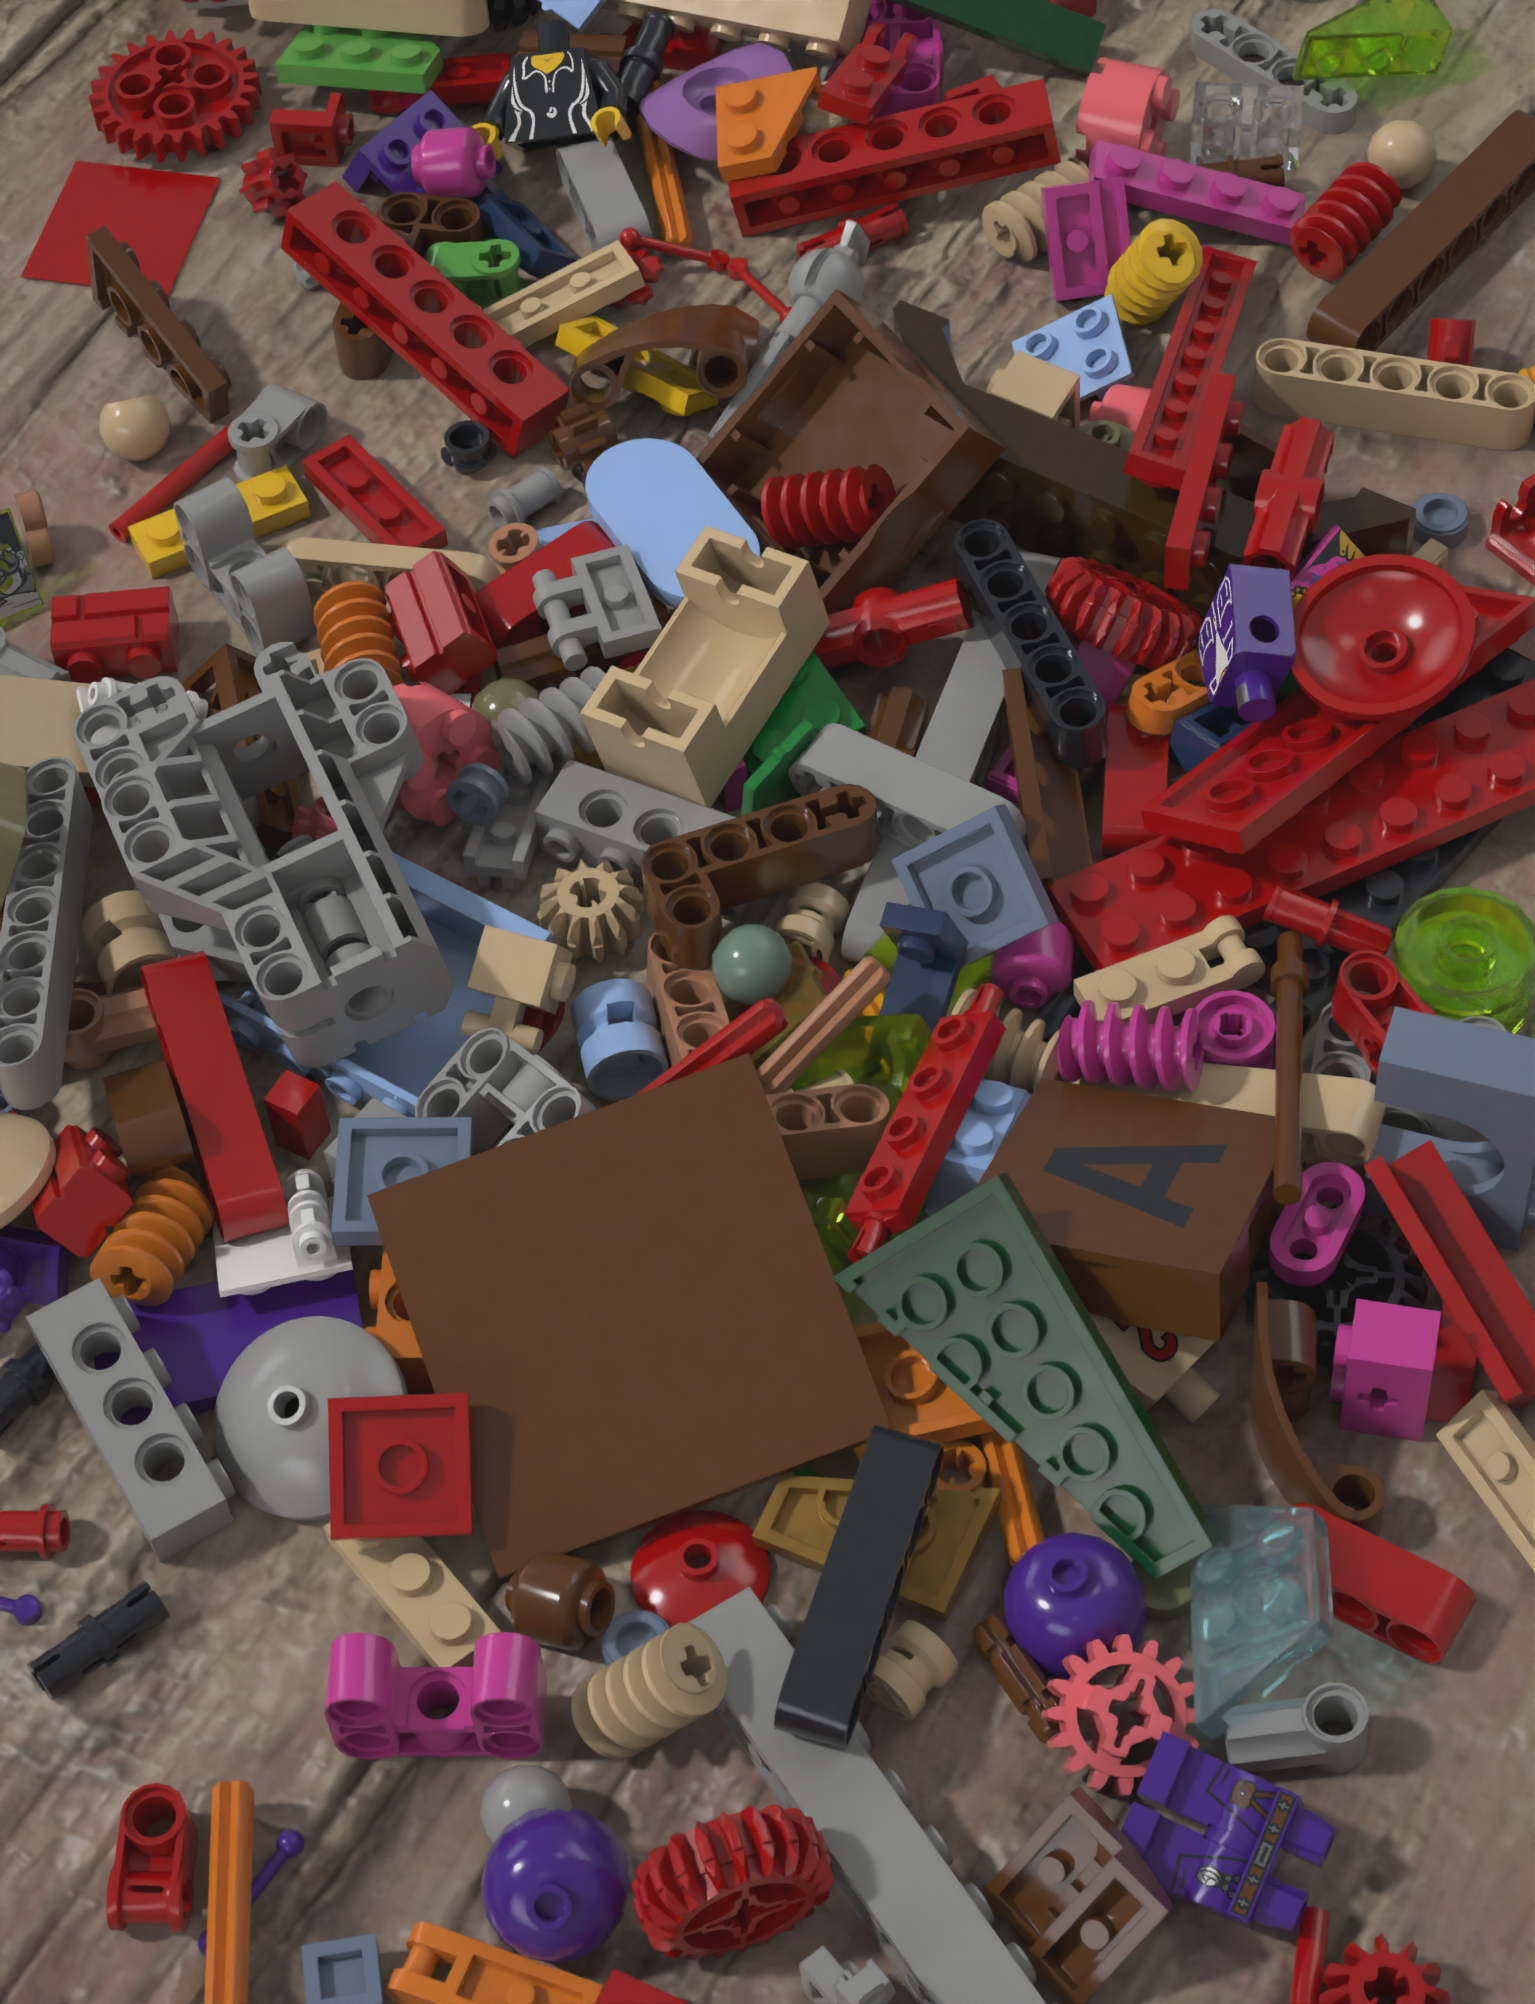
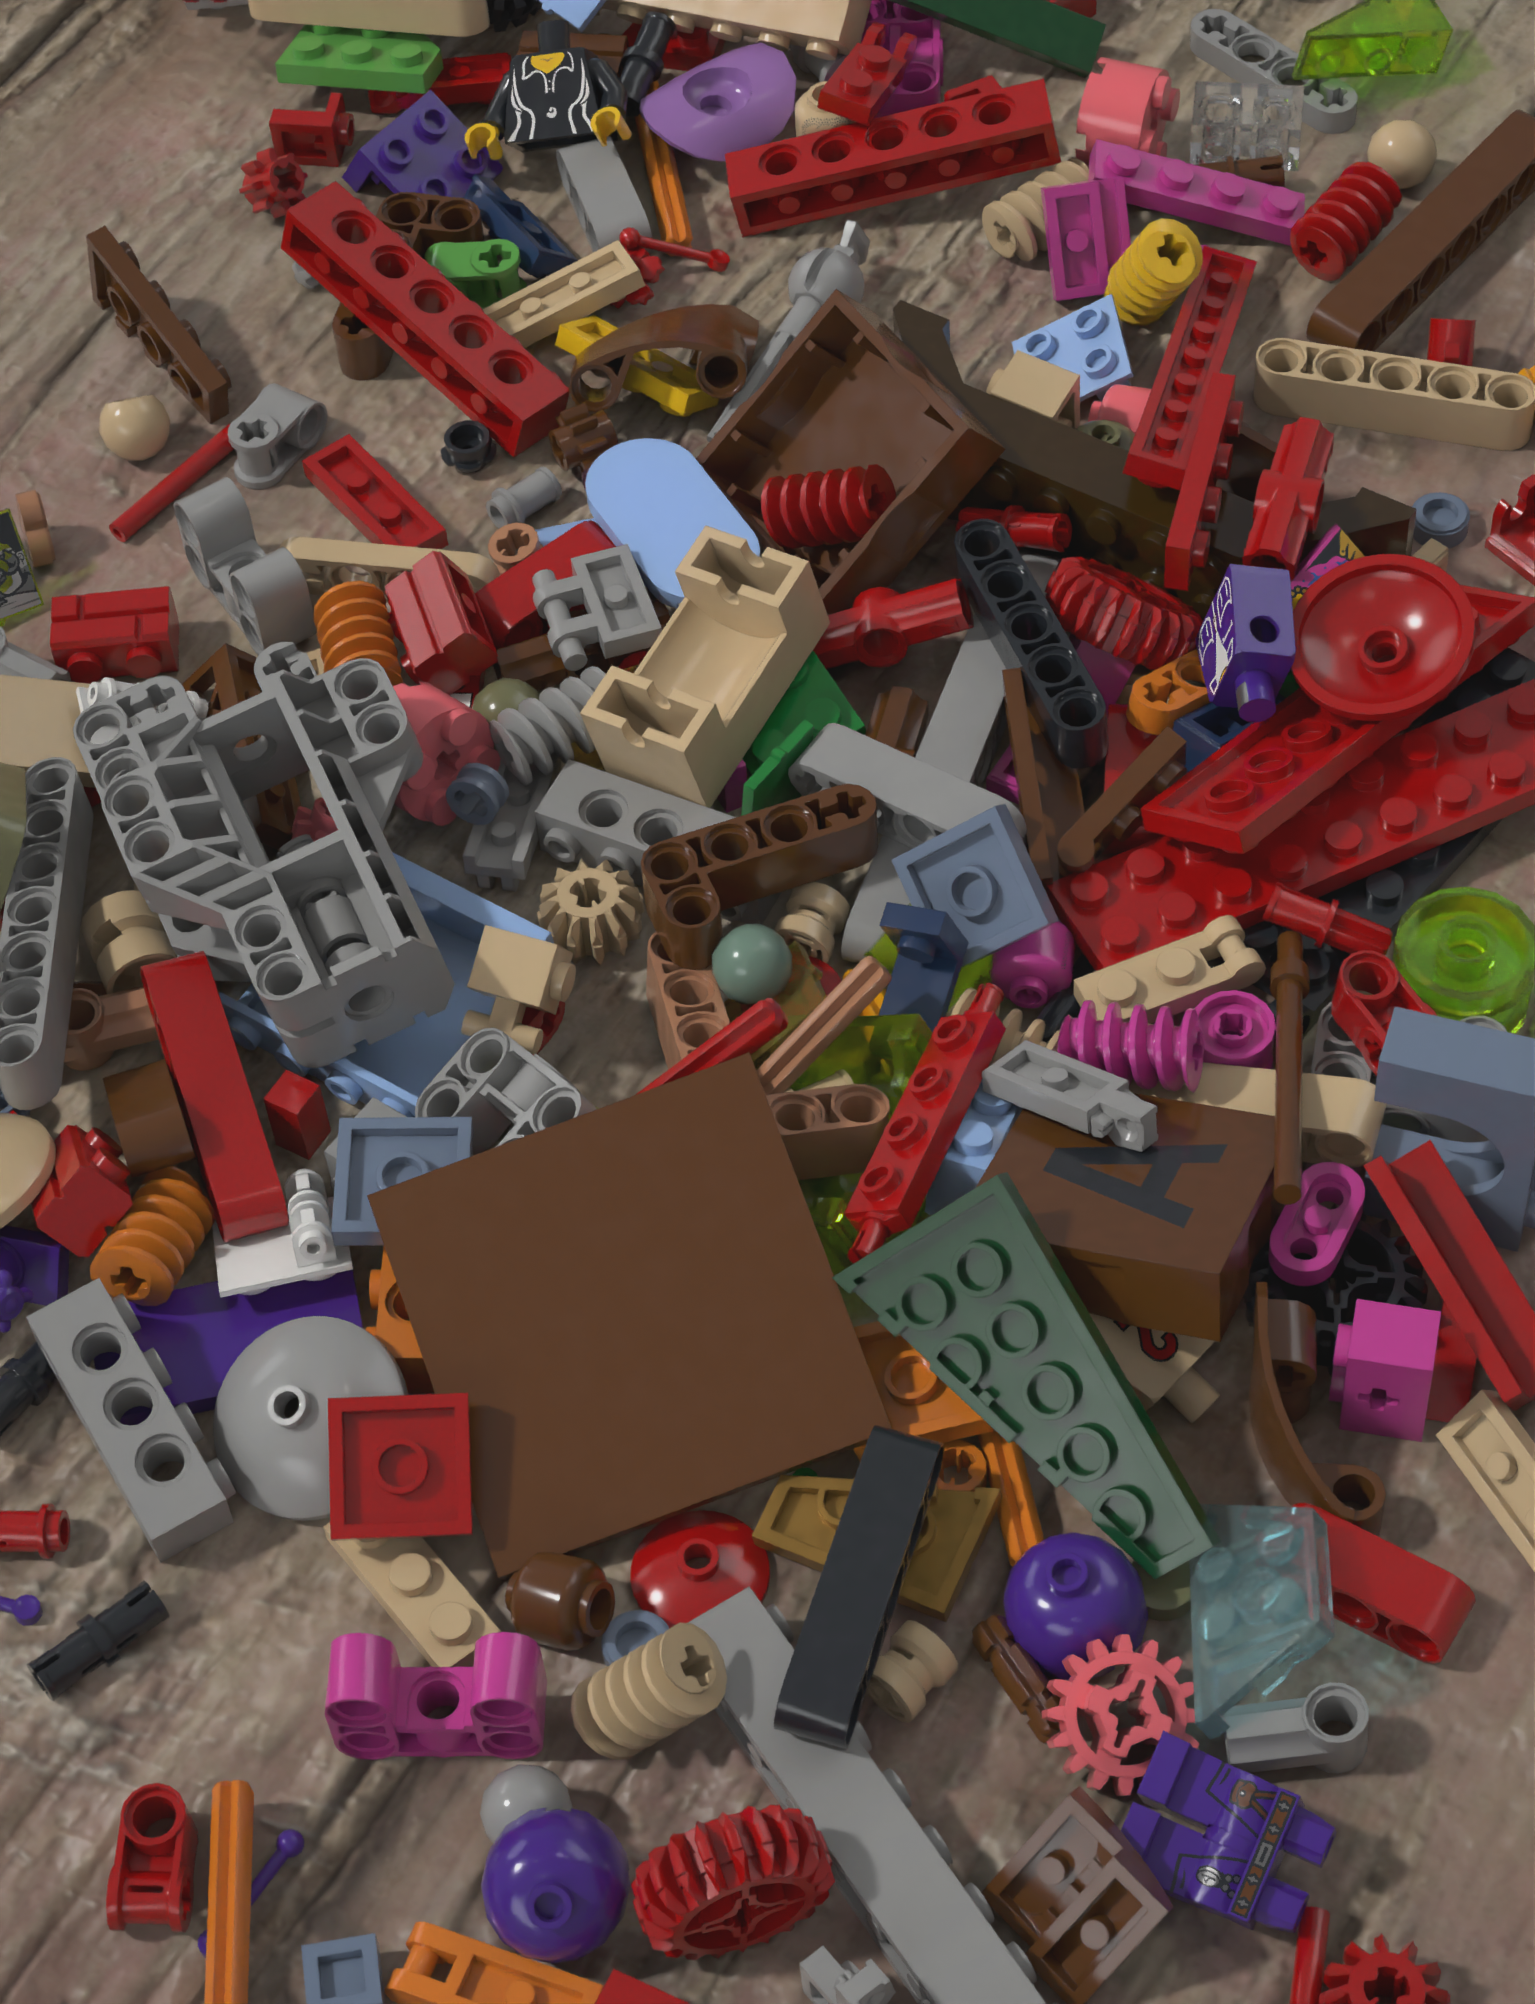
(141, 206): red sticker -> none
(175, 95): red gear -> none
(272, 502): yellow plate -> none
(453, 162): dark pink head -> none
(618, 1038): light blue wheel -> none
(738, 270): red hinge -> none
(759, 120): orange wing -> none
(879, 227): red pin -> none
(1026, 527): none -> red axle
(1072, 1095): none -> light grey hinge
(1118, 808): none -> reddish brown plate

